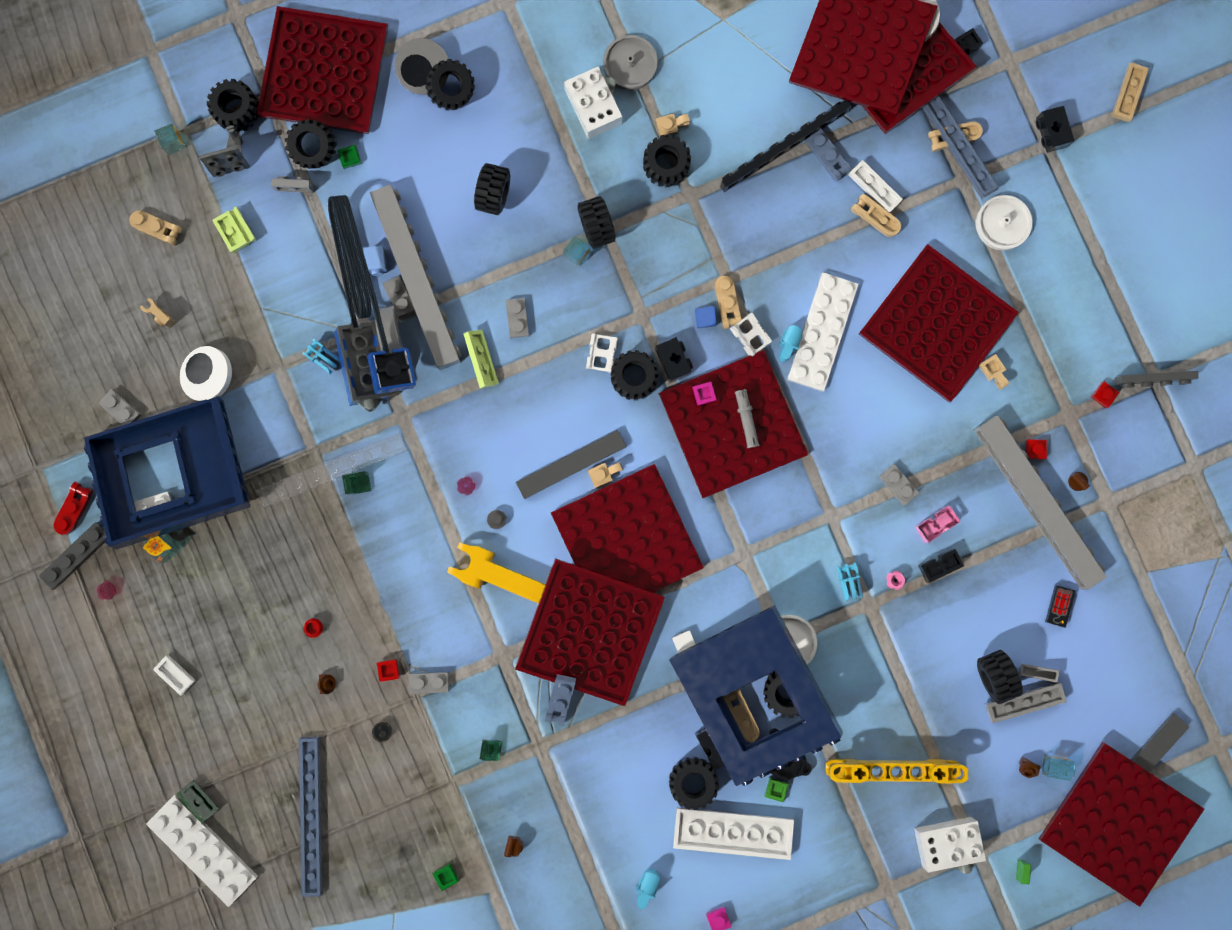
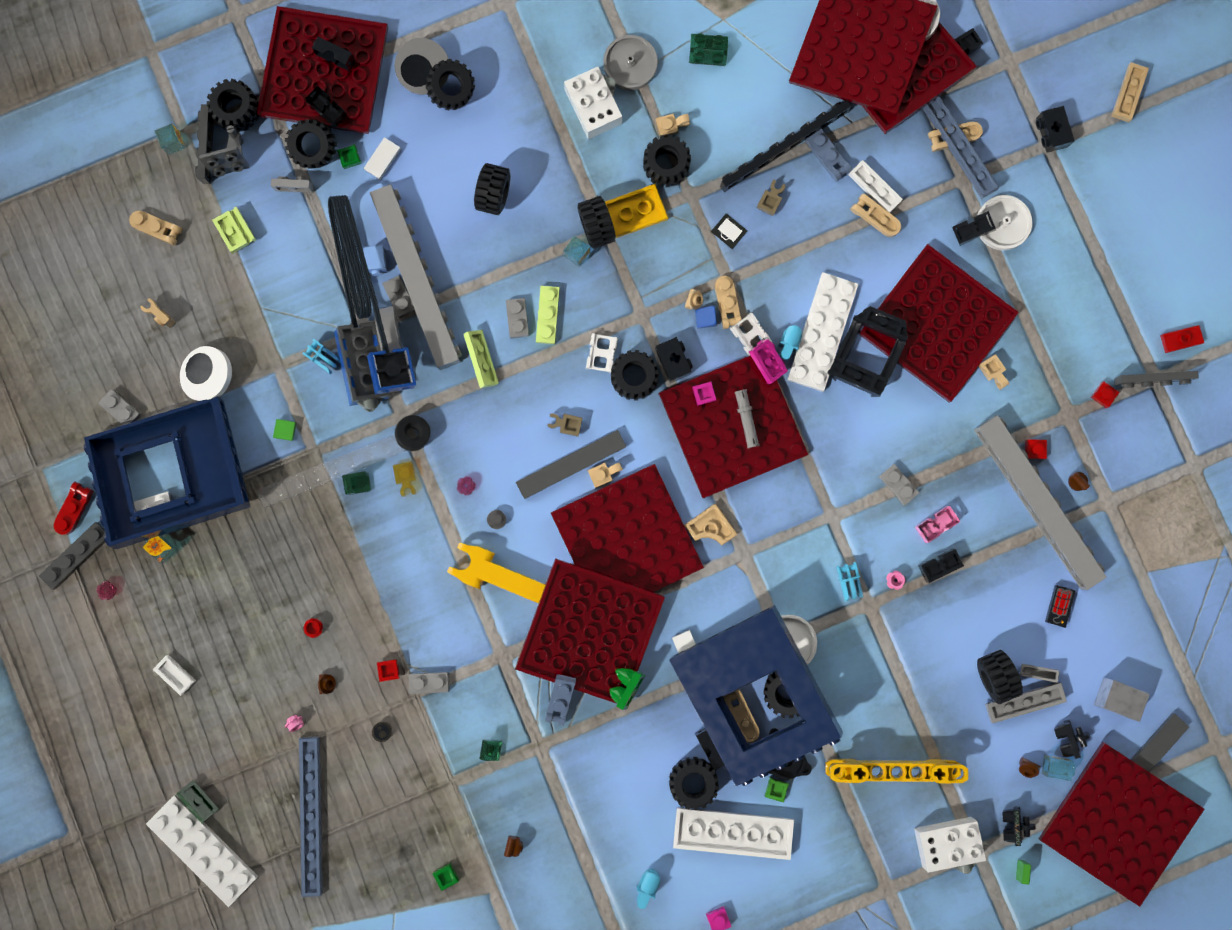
(205, 139): none -> dark grey plate
(284, 430): none -> bright green tile
(294, 723): none -> bright pink plate
(328, 111): none -> black piece
(333, 53): none -> black piece
(382, 158): none -> white tile
(404, 475): none -> clear yellow plate
(417, 423): none -> black tyre
(547, 315): none -> yellowish green plate
(569, 424): none -> dark tan plate
(632, 681): none -> green tile
(636, 210): none -> yellow tile
(694, 300): none -> tan plate
(708, 49): none -> clear green bracket
(711, 525): none -> tan tile
(729, 231): none -> sticker
(768, 361): none -> dark pink bracket
(770, 200): none -> dark tan plate
(858, 376): none -> black wedge
(974, 229): none -> black piece
(1015, 835): none -> black hips
(1072, 748): none -> black hips
(1121, 699): none -> flat silver piece
(1182, 339): none -> red plate

